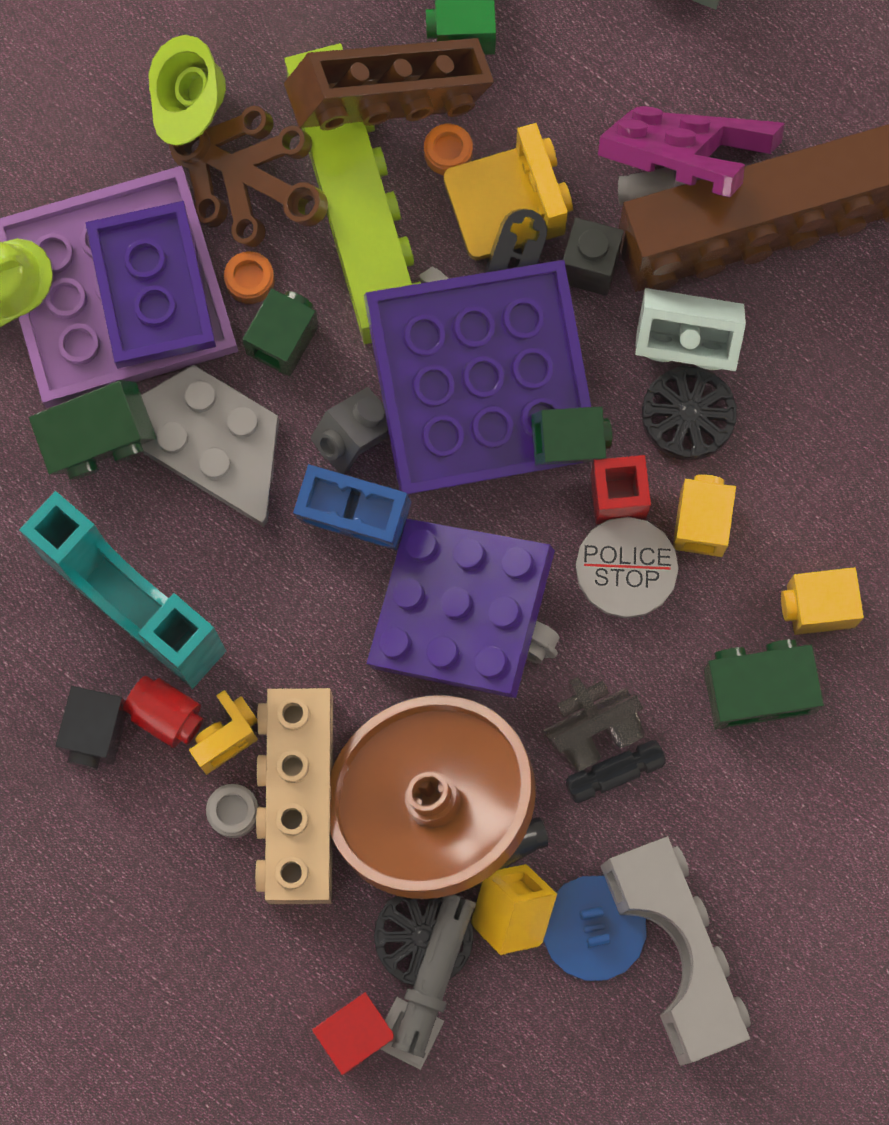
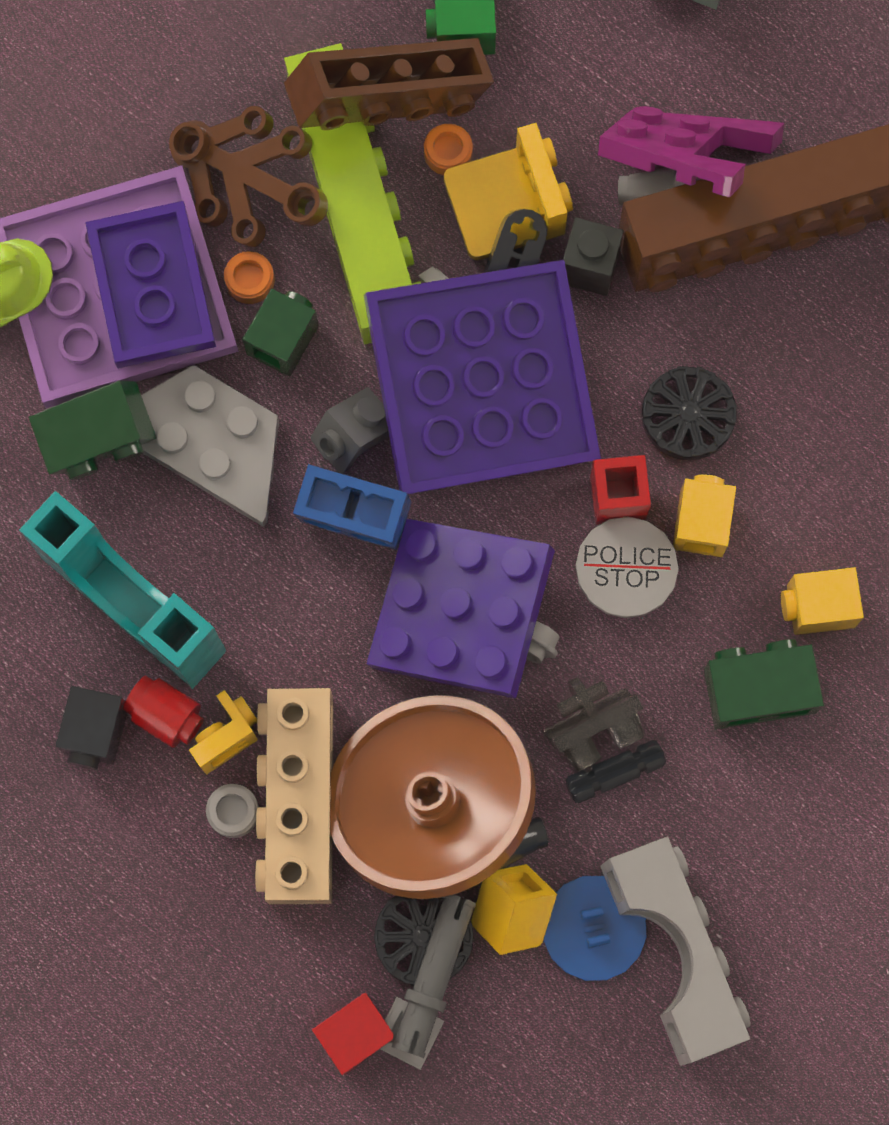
(184, 89): lime piece -> none
(570, 435): dark green brick -> none
(690, 330): light aqua brick -> none

